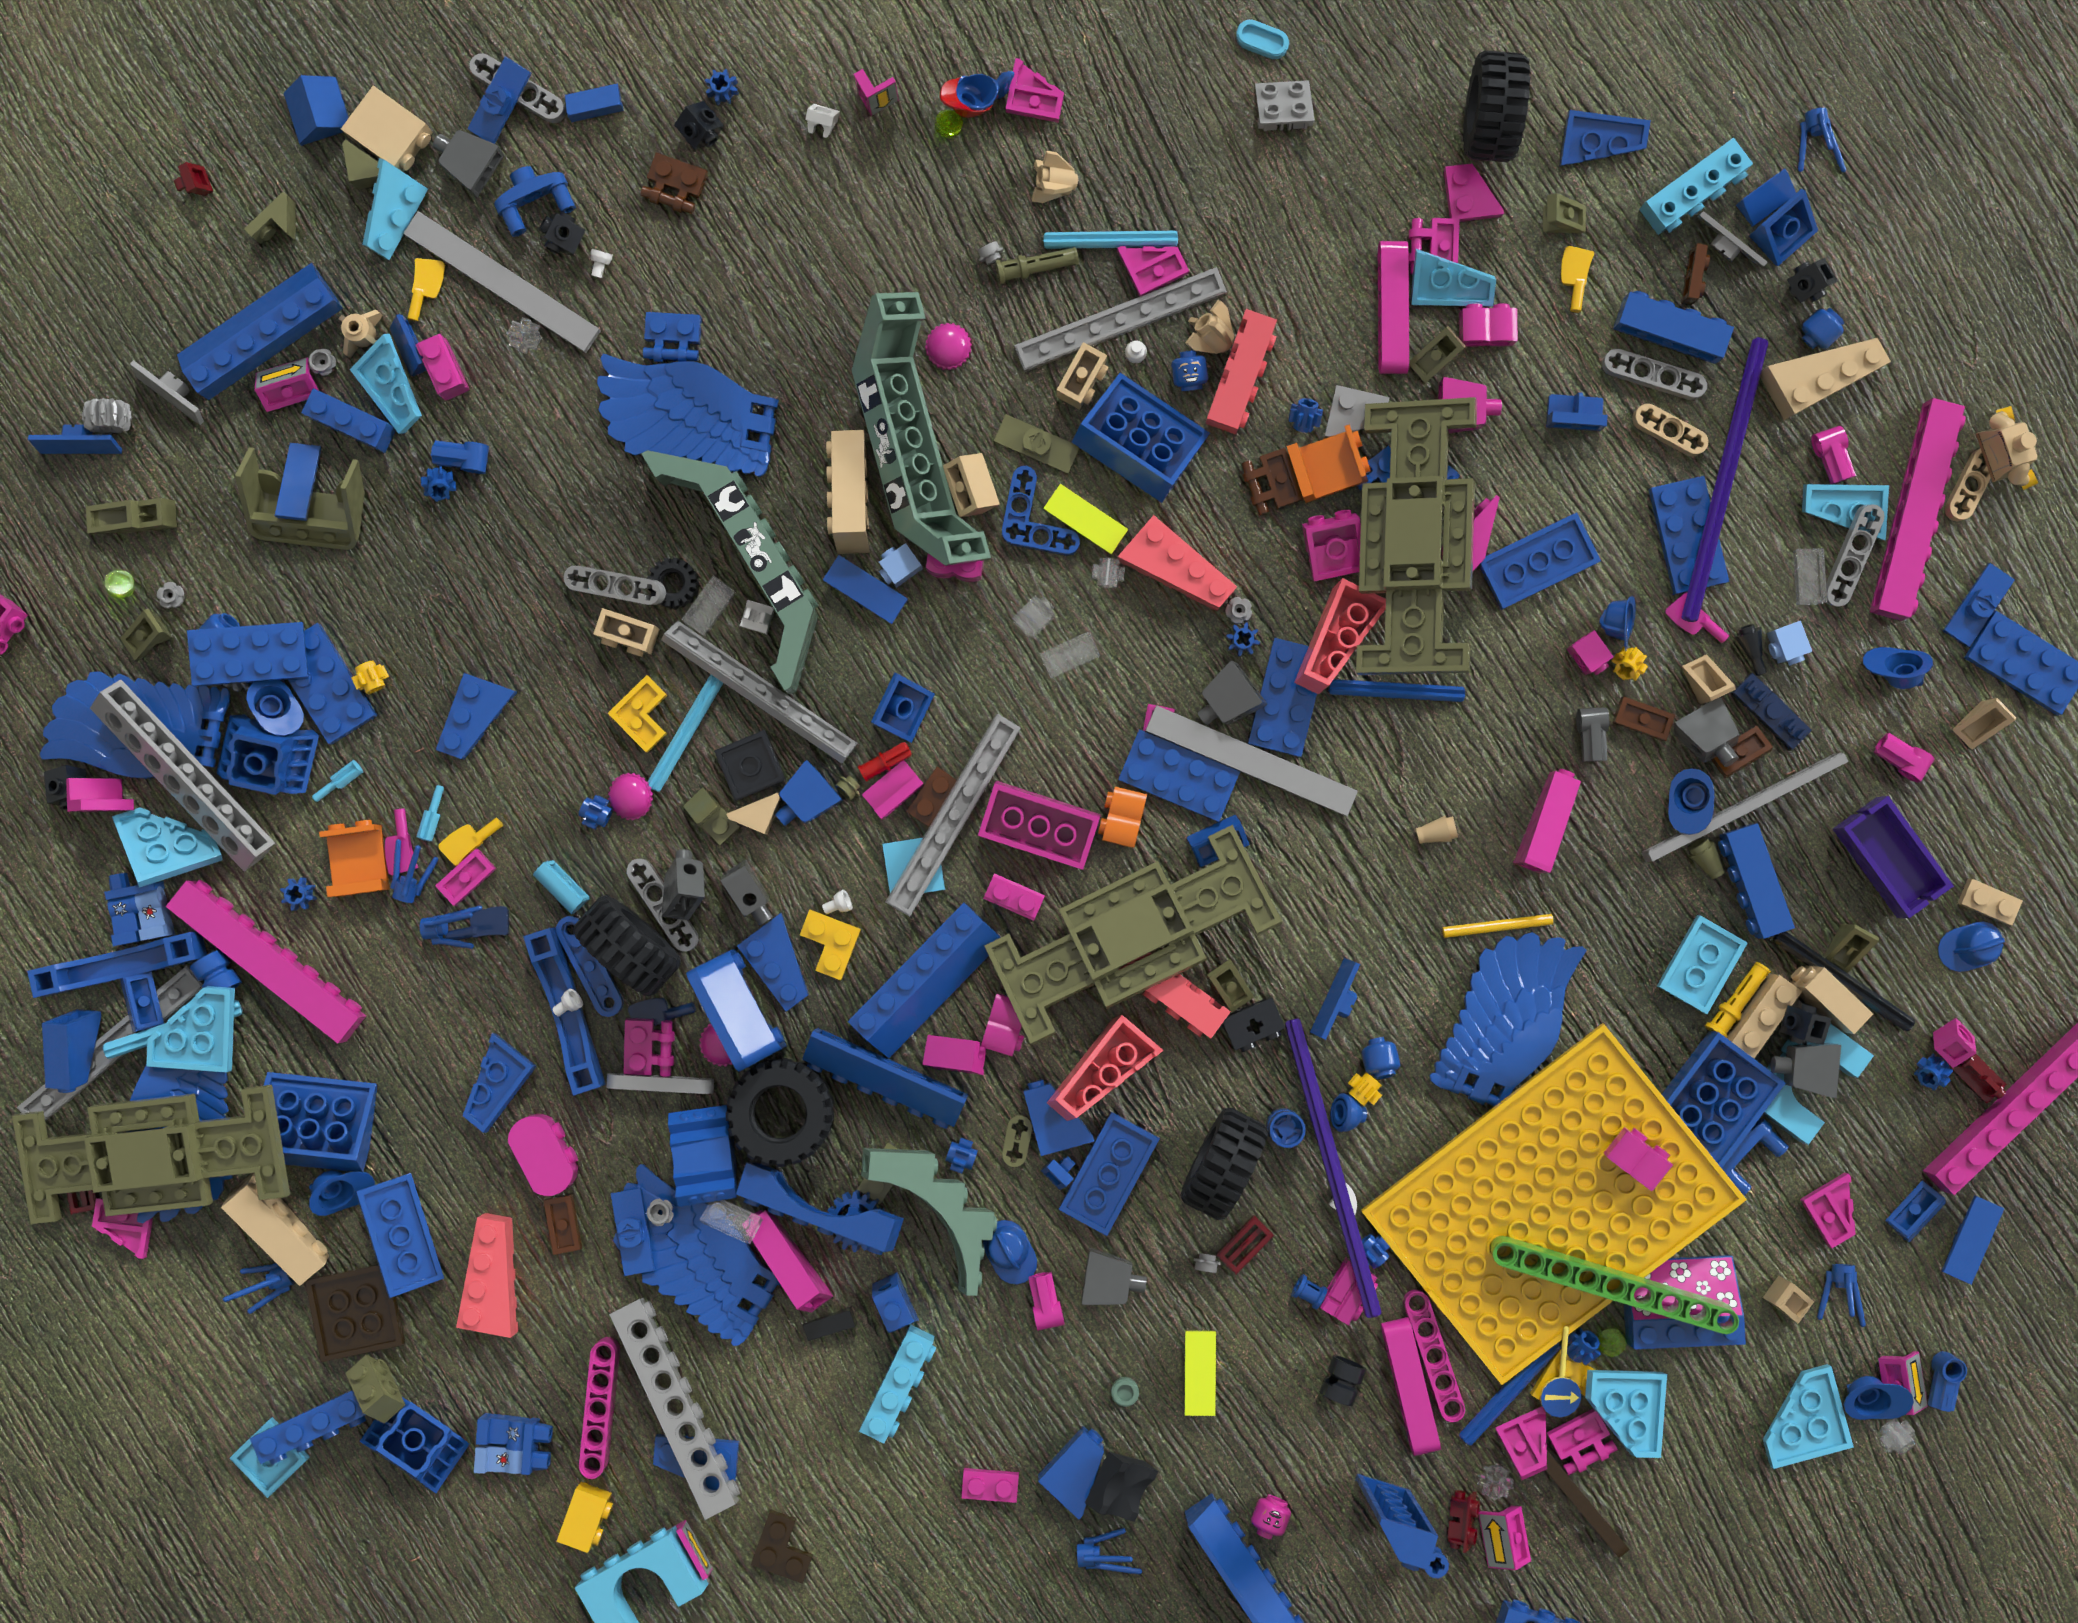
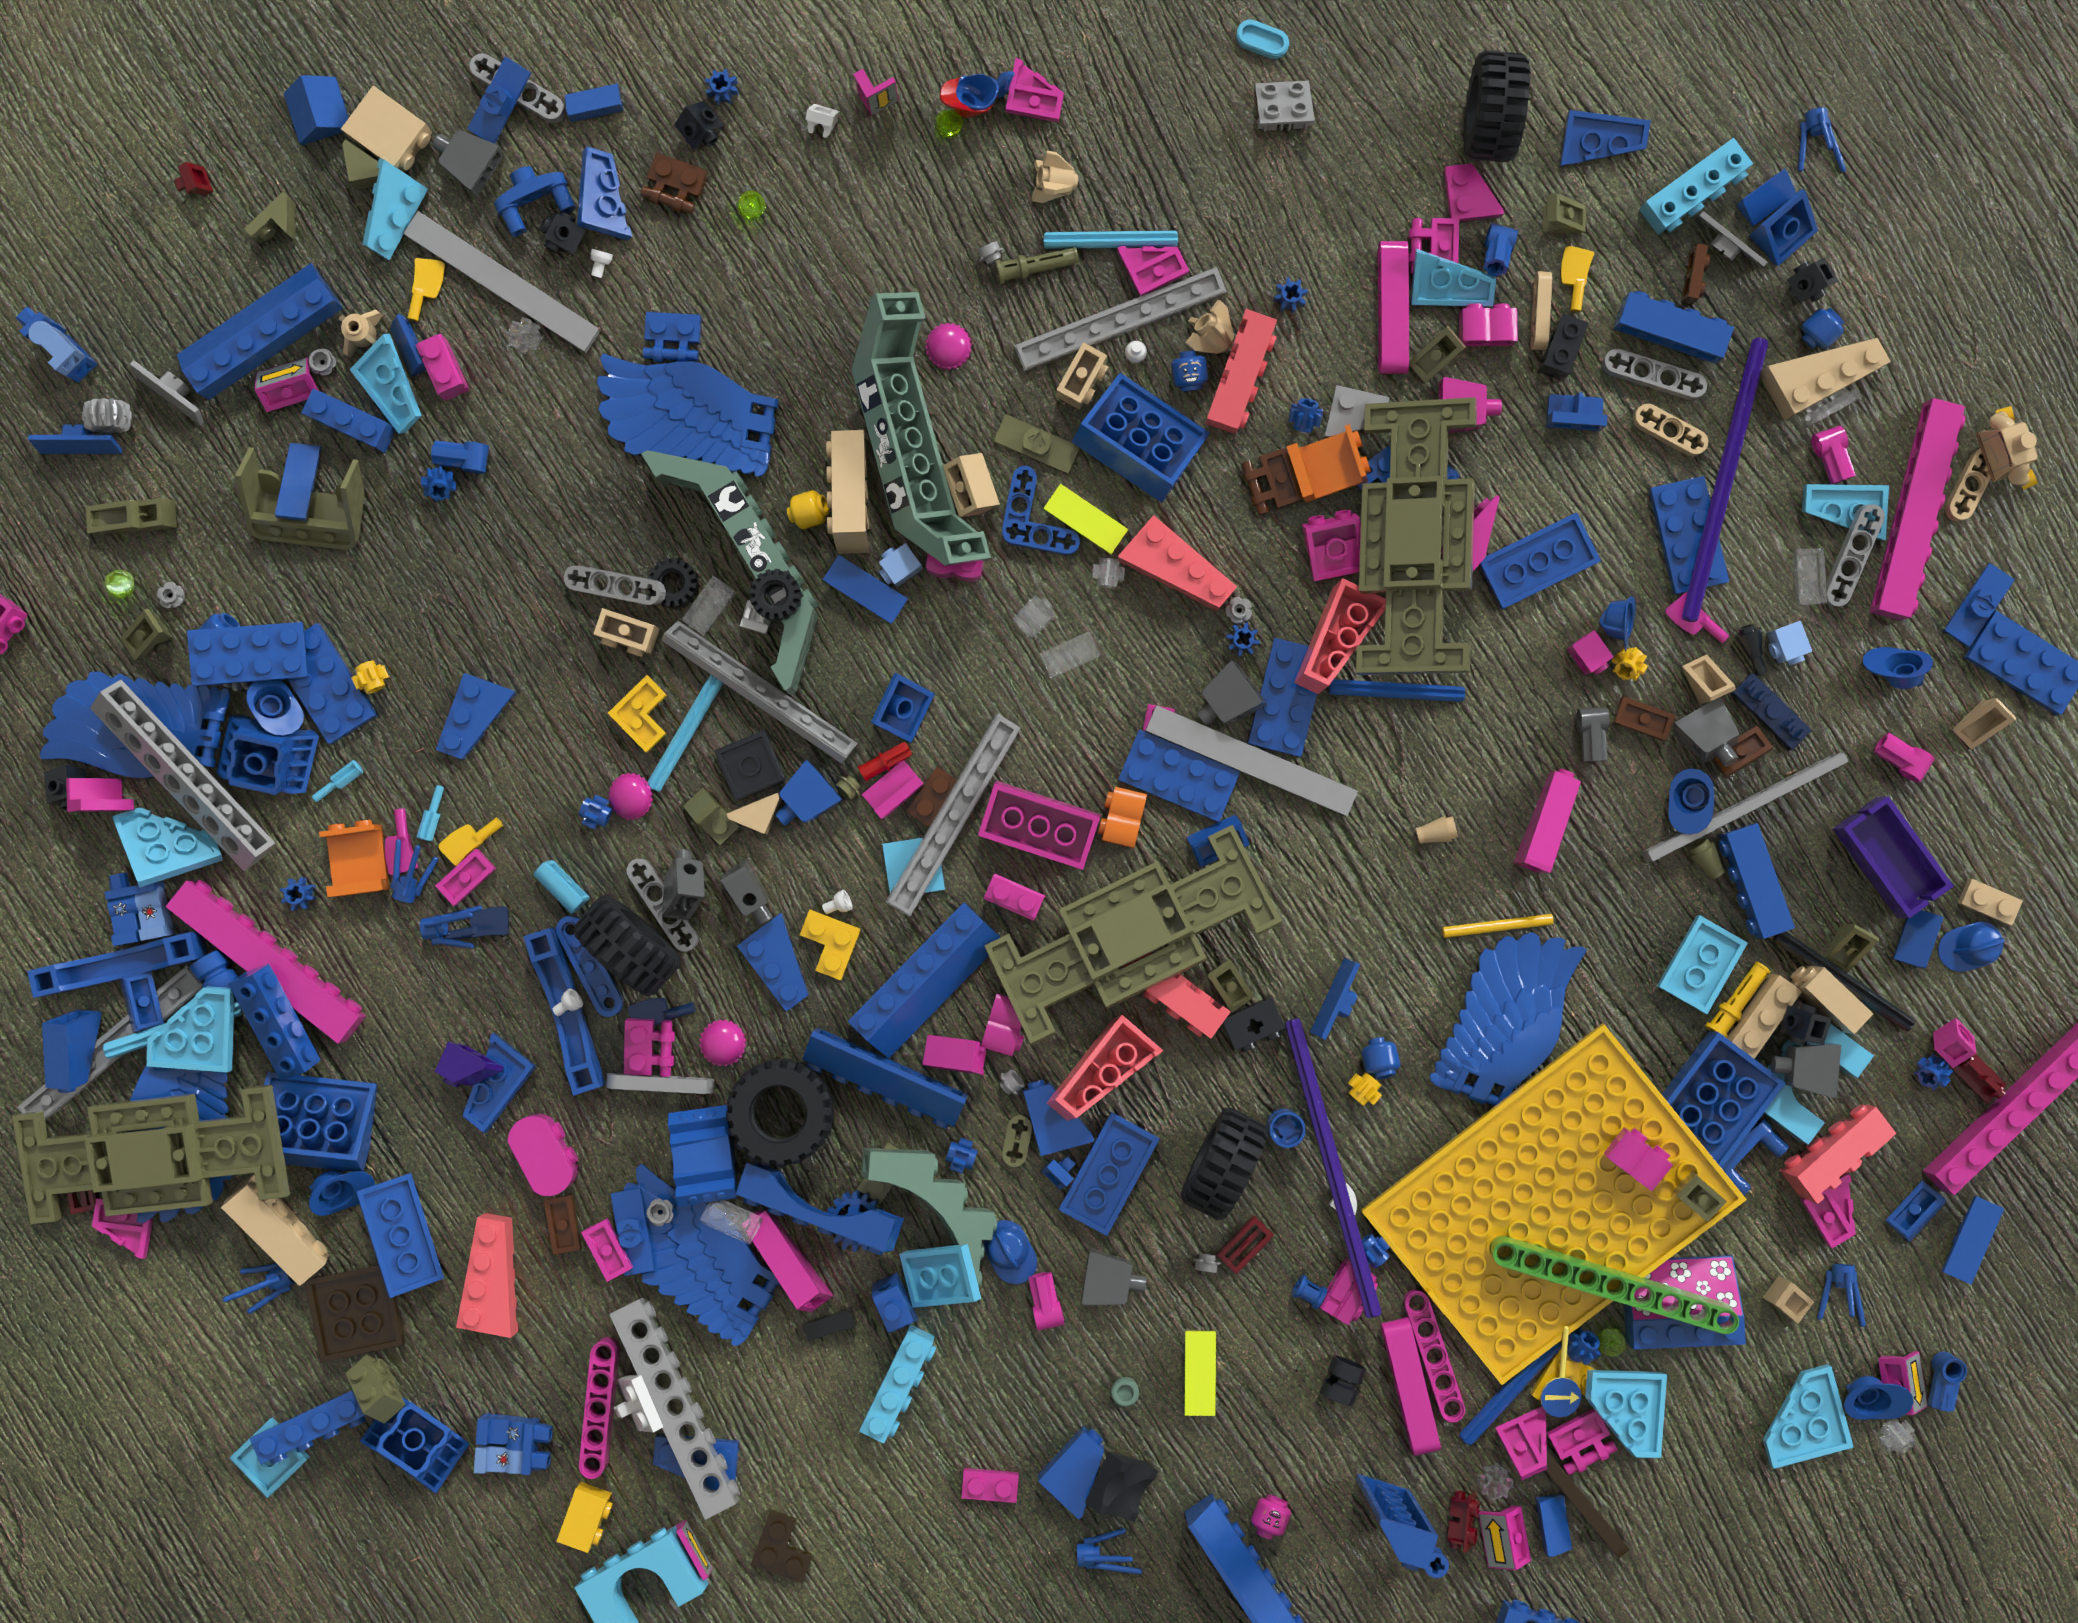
(67, 354): none -> hips
(278, 1026): none -> blue brick
(465, 1065): none -> dark purple slope
(599, 195): none -> wing
(607, 1250): none -> dark pink panel
(638, 1404): none -> white hinge
(734, 1010): windscreen -> none
(751, 205): none -> clear neon green tile
(770, 578): none -> black tyre
(808, 509): none -> yellow head
(940, 1276): none -> medium azure plate
(1011, 1082): none -> light grey plate
(1294, 301): none -> blue gear
(1347, 1113): blue brick -> none
(1499, 245): none -> blue piece
(1541, 311): none -> tan beam
(1553, 1524): none -> blue slope
(1562, 347): none -> black brick
(1699, 1196): none -> olive slope
(1837, 1152): none -> coral wedge
(1839, 400): none -> clear plate
(1918, 939): none -> blue slope

